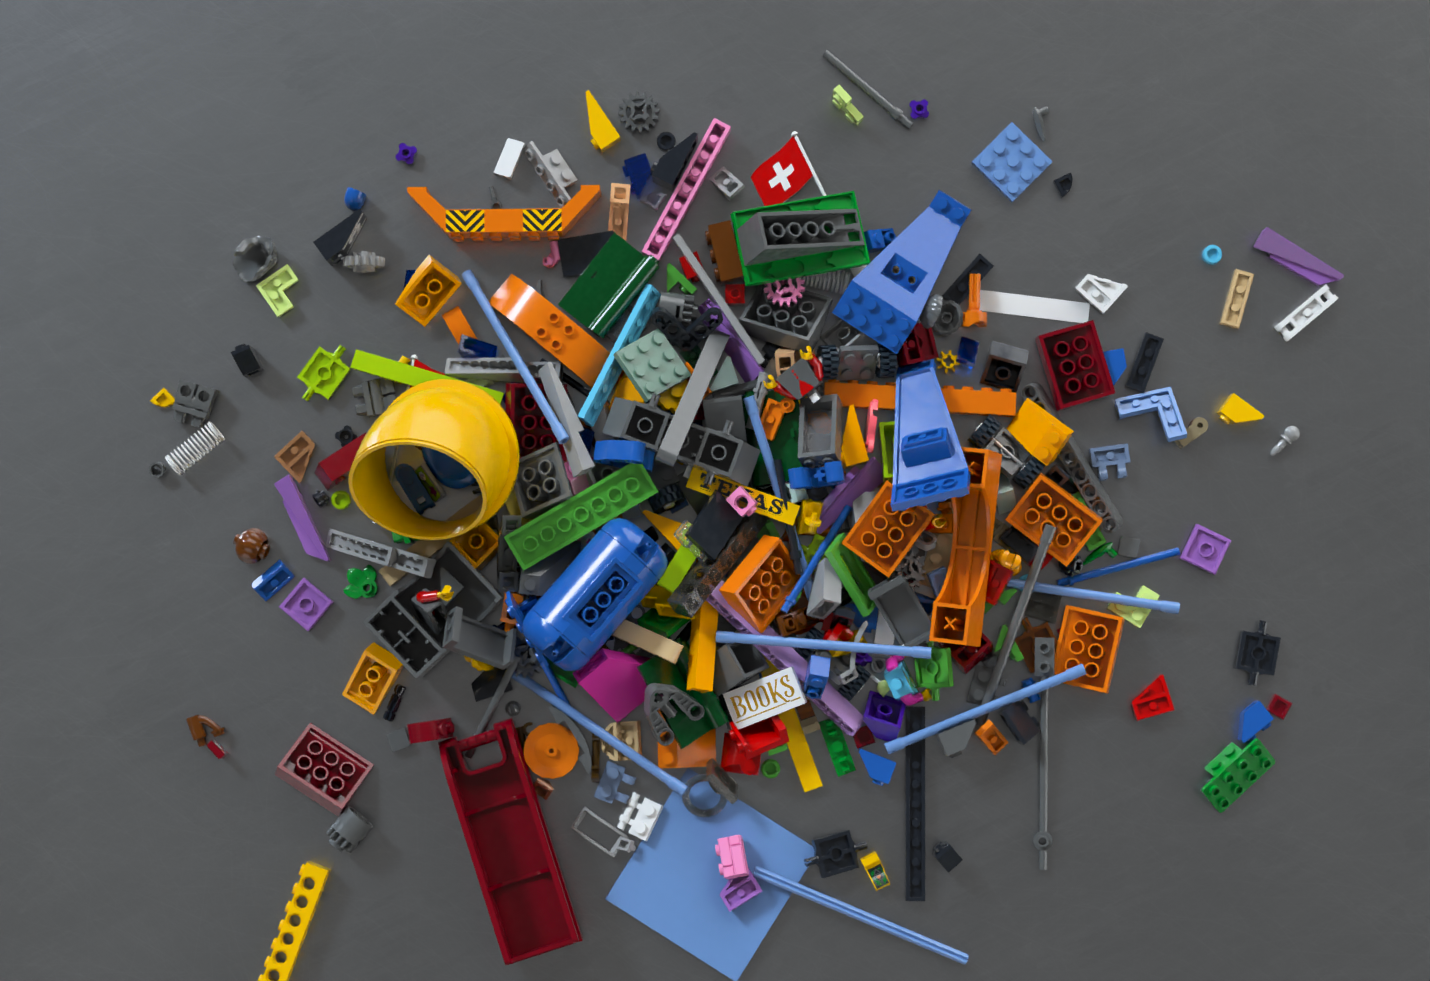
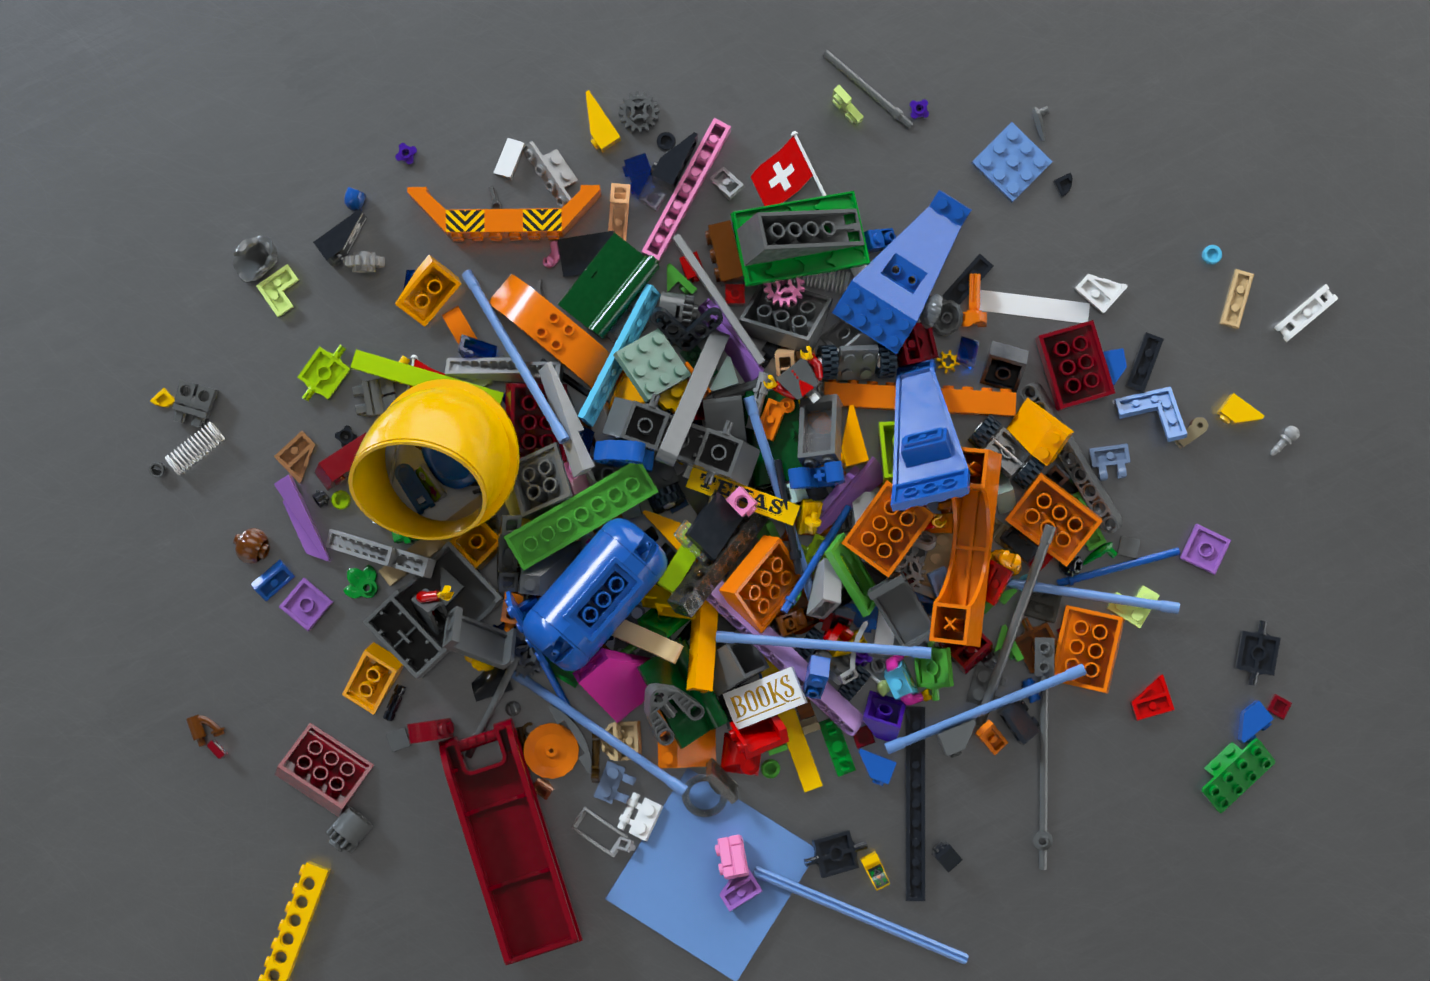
(247, 360): black slope -> none
(870, 427): coral tile -> none
(1295, 258): medium lavender wedge -> none

